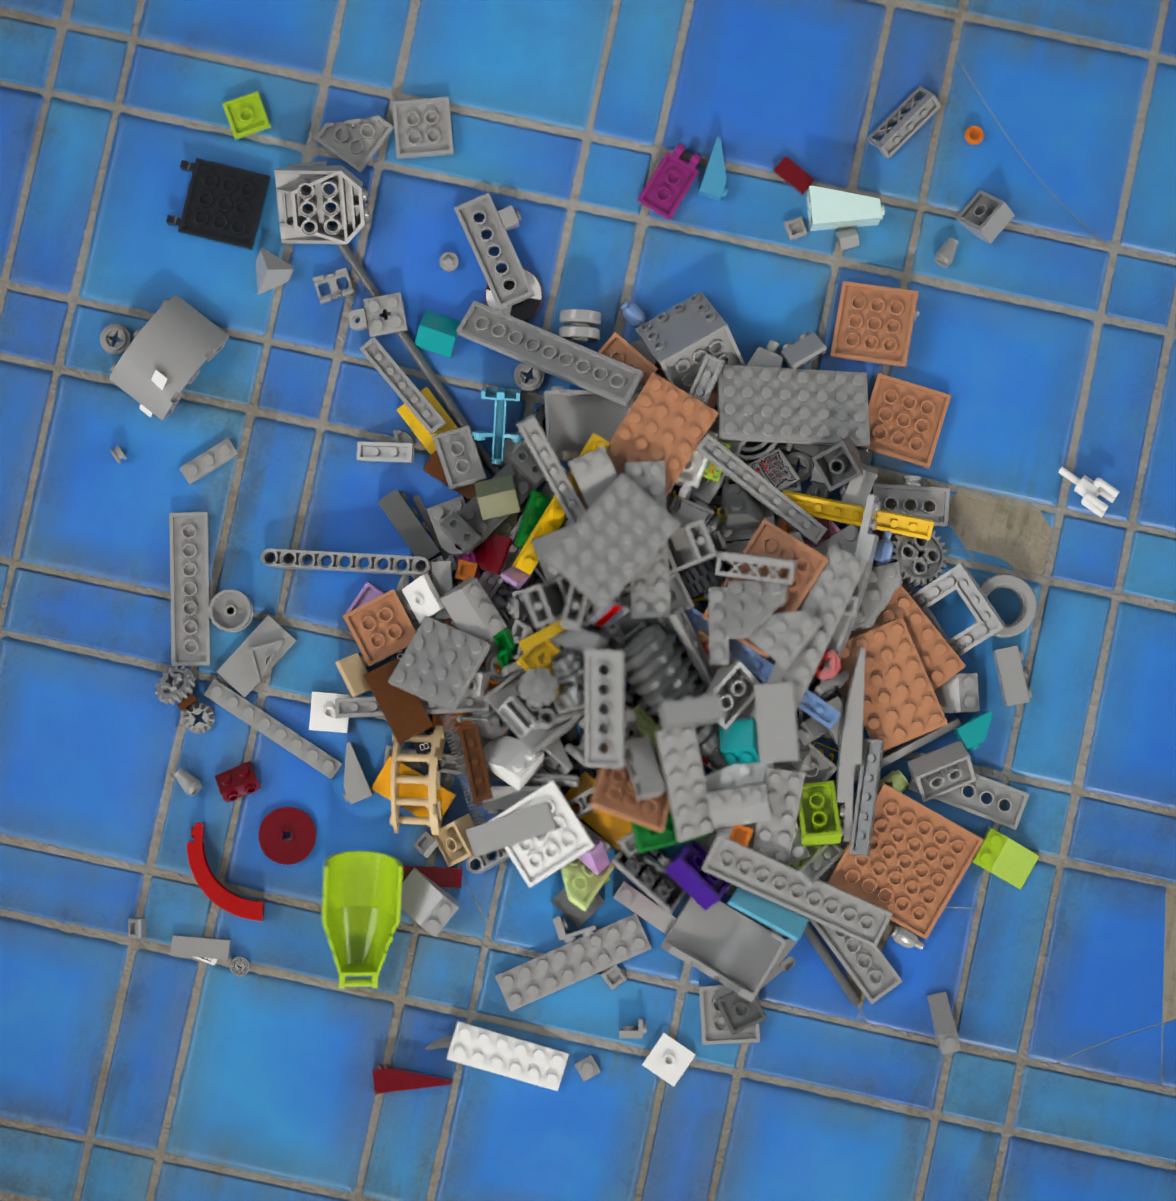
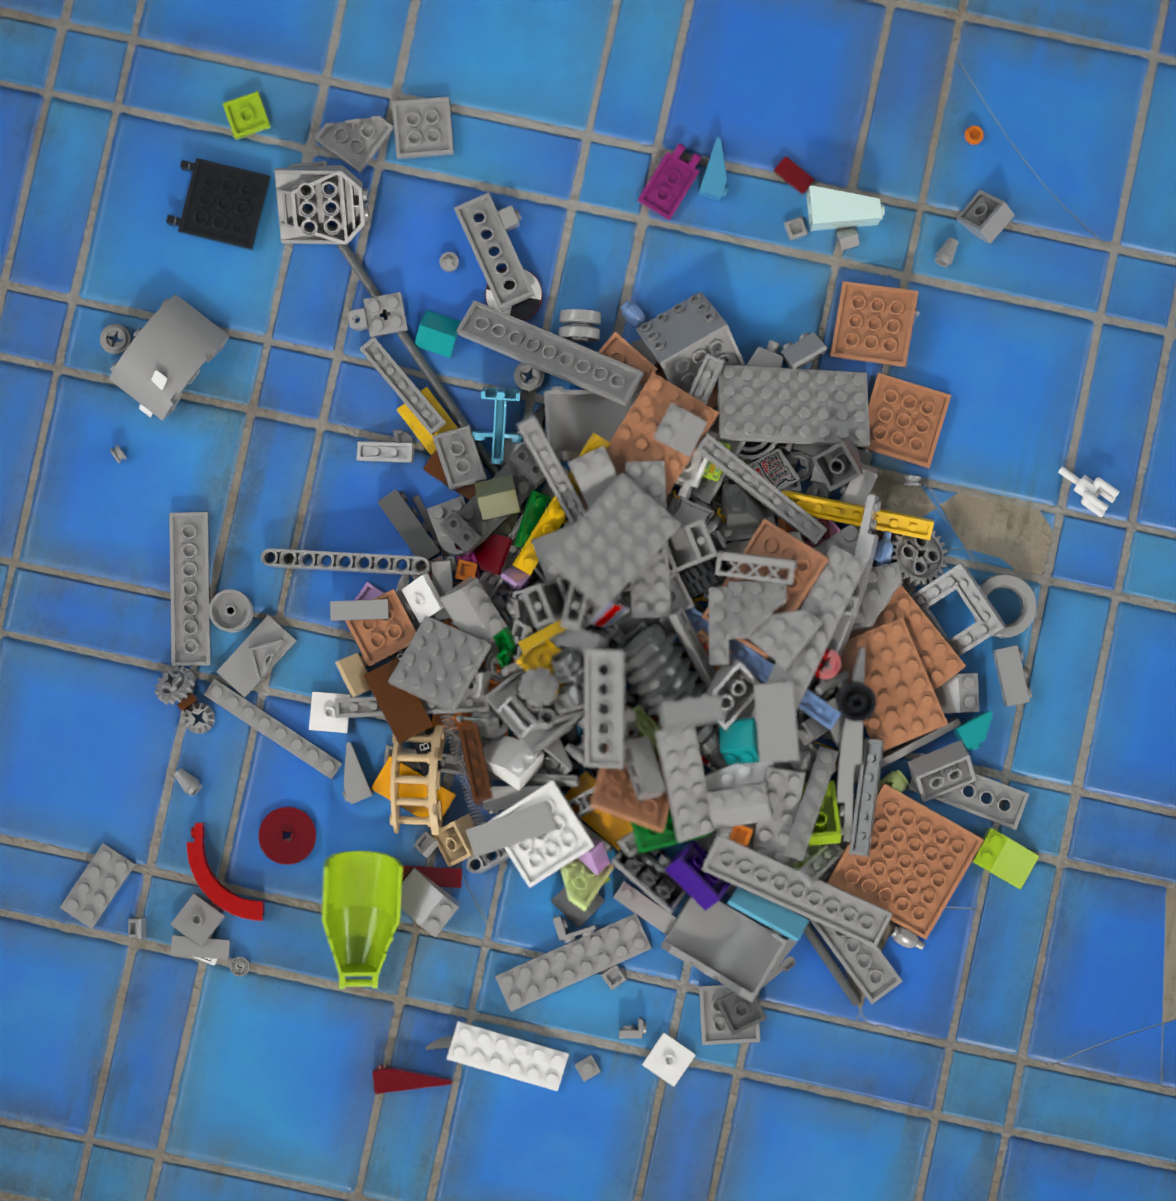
(97, 885): none -> light grey plate
(197, 920): none -> light grey plate
(209, 461): light grey plate -> none
(237, 782): dark red bracket -> none
(271, 271): light grey slope -> none
(331, 279): light grey piece -> none
(359, 610): none -> light grey tile
(680, 430): none -> light grey slope
(811, 803): none -> light grey plate
(855, 712): none -> black brick
(907, 123): light grey fence -> none
(919, 495): light grey plate -> none
(943, 1023): light grey slope -> none

